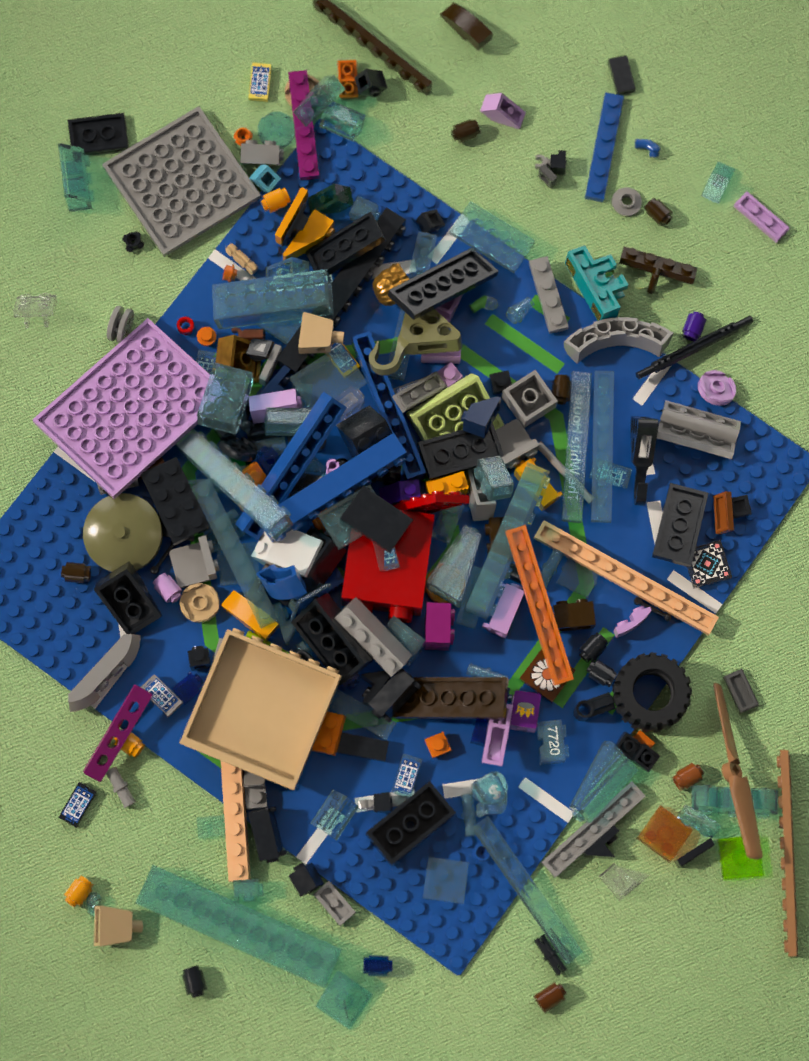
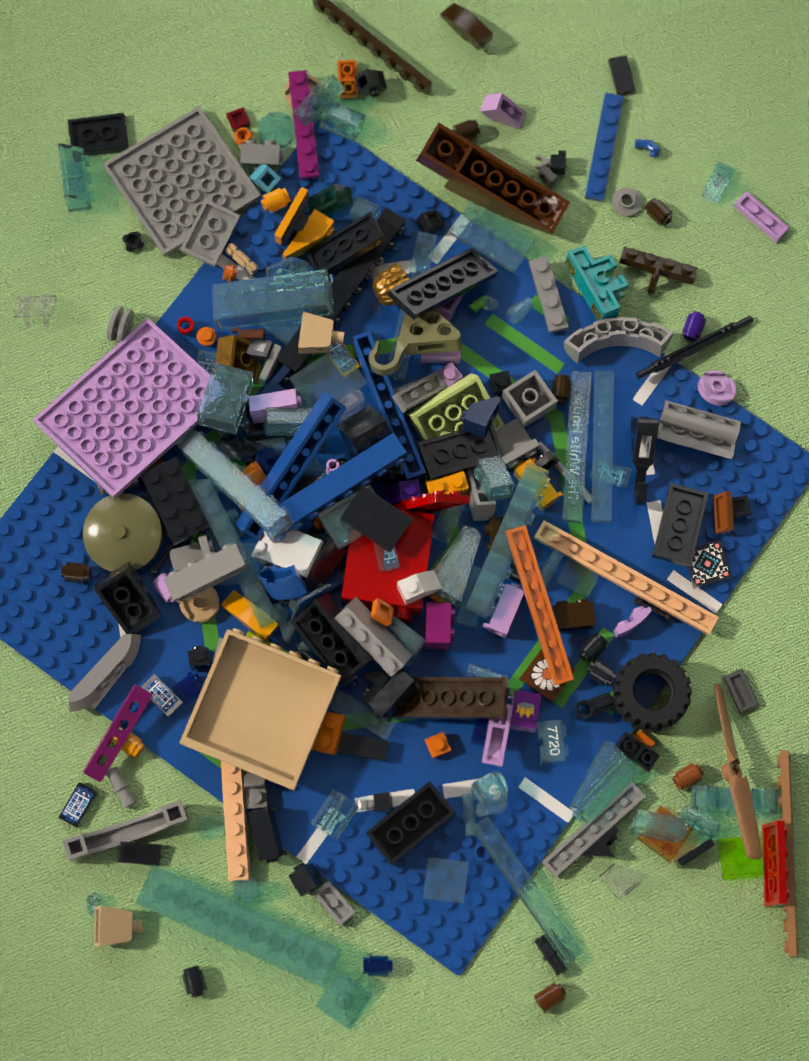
(78, 891): light orange brick -> none
(128, 831): none -> light grey arch
(139, 853): none -> black tile
(206, 573): none -> light grey brick
(210, 233): none -> light grey plate
(238, 119): none -> dark red tile
(260, 82): tile -> none
(382, 612): none -> orange plate
(406, 776): tile -> none
(418, 586): none -> white slope
(490, 181): none -> reddish brown slope
(547, 460): none -> black plate
(659, 826): none -> clear light blue brick
(774, 863): none -> red plate

